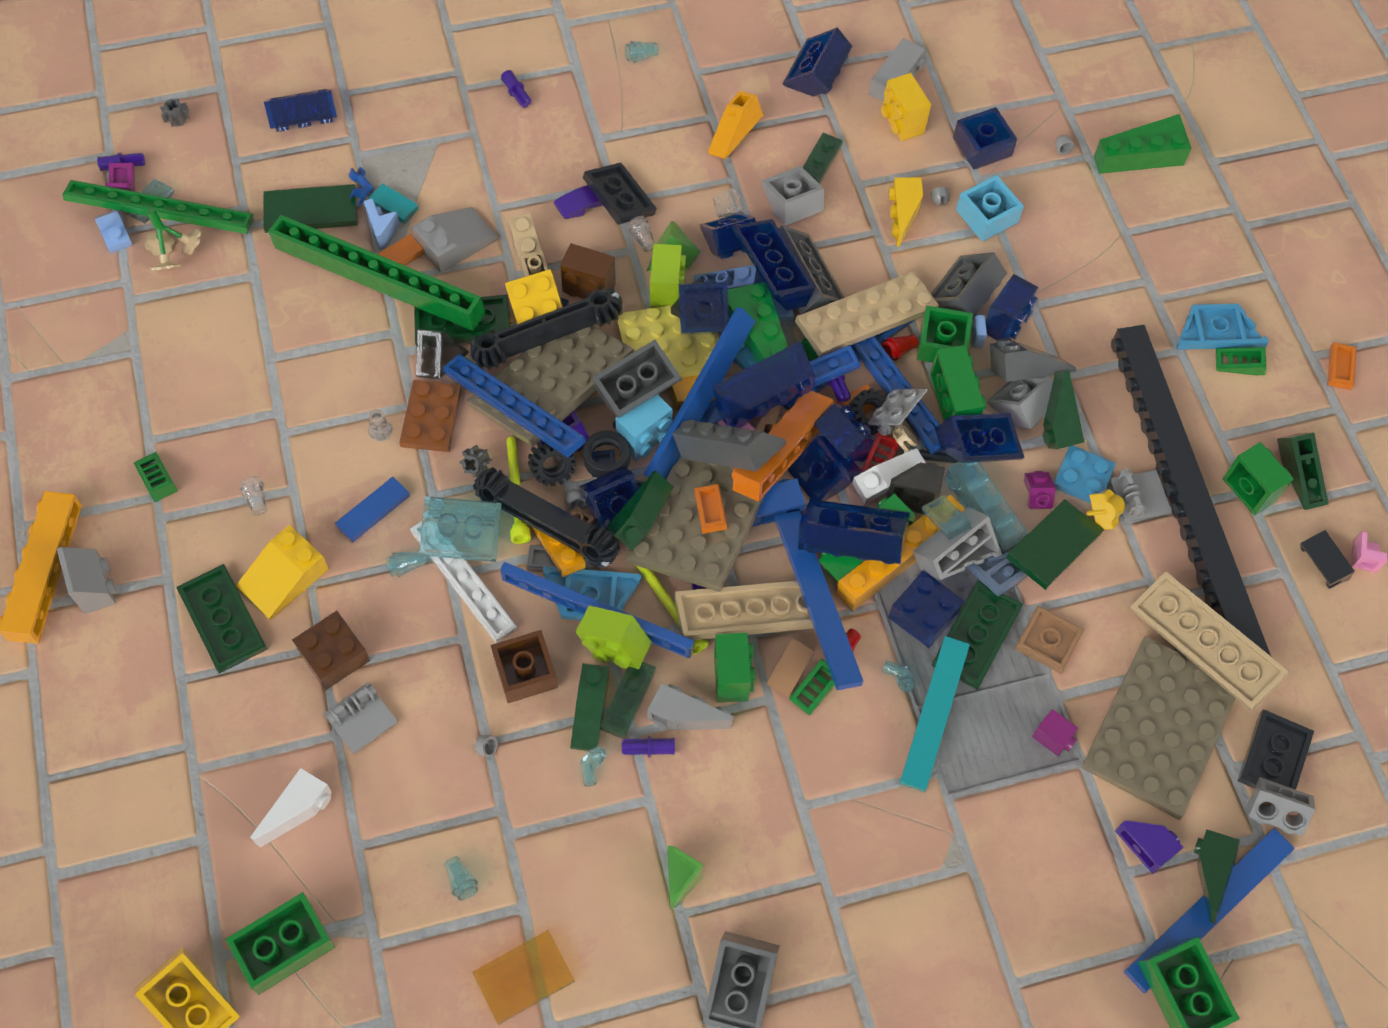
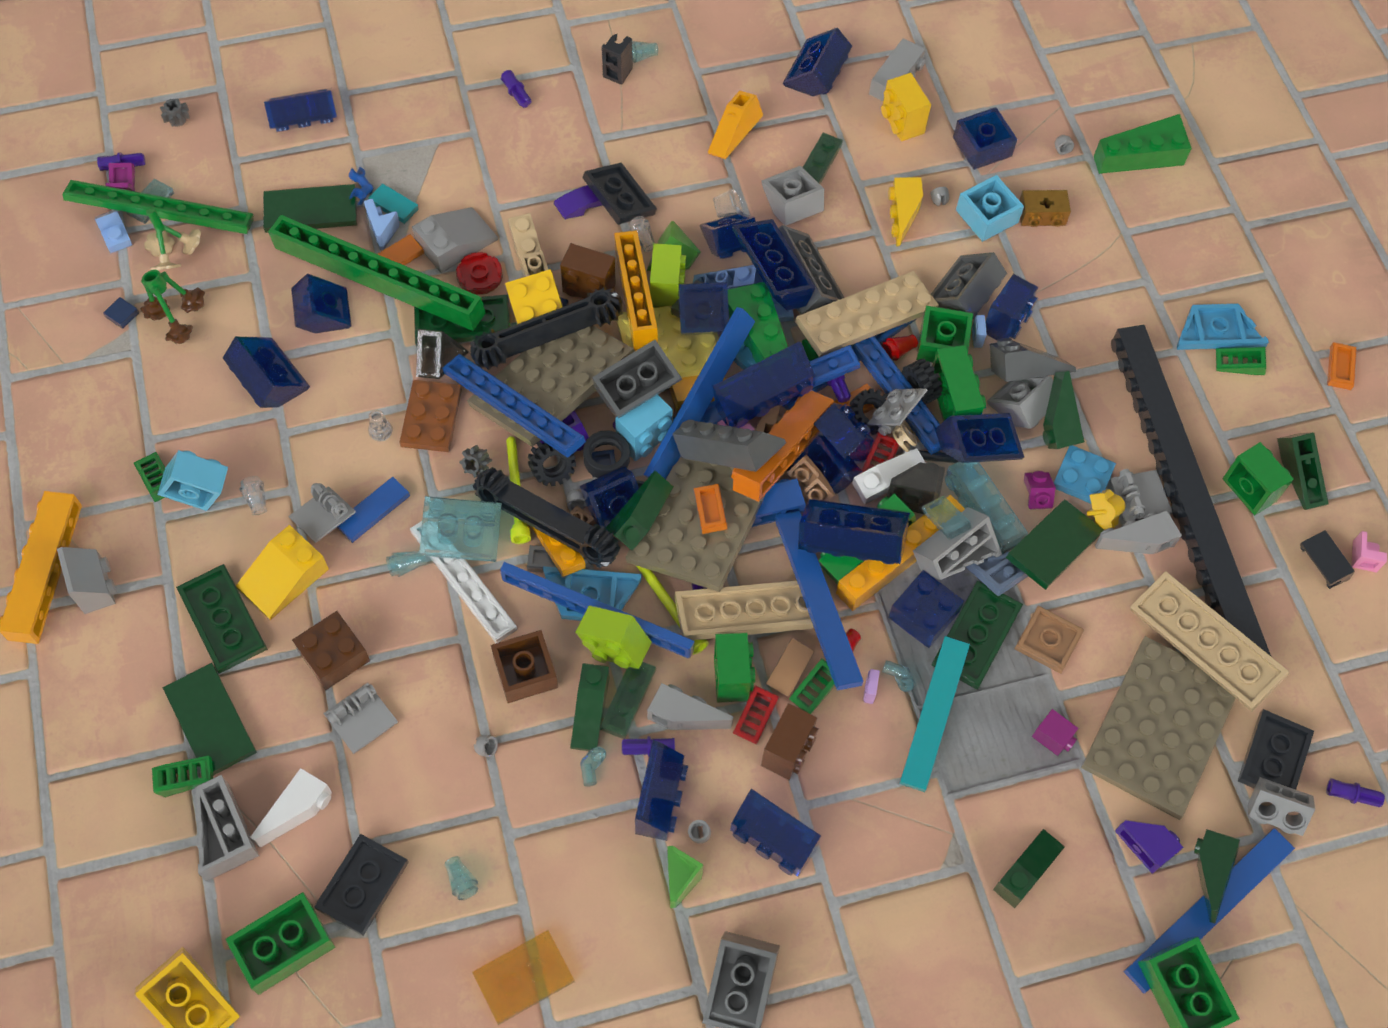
(121, 312): none -> dark blue tile
(157, 307): none -> reddish brown plant
(165, 776): none -> green slope
(193, 480): none -> medium azure brick
(209, 718): none -> dark green tile
(222, 832): none -> light grey wedge
(264, 371): none -> clear blue slope
(320, 305): none -> clear blue slope
(322, 512): none -> light grey hinge
(361, 884): none -> black plate
(479, 273): none -> red tile
(617, 59): none -> black hinge
(635, 289): none -> light orange brick
(660, 792): none -> clear blue slope
(694, 834): none -> light grey hinge
(763, 694): none -> red slope
(774, 833): none -> clear blue slope
(787, 745): none -> reddish brown brick
(811, 480): none -> medium nougat slope
(871, 686): none -> lavender tile
(922, 376): none -> black tyre
(1028, 868): none -> dark green slope
(1045, 208): none -> pearl gold brick
(1146, 536): none -> light grey slope
(1355, 793): none -> dark purple axle

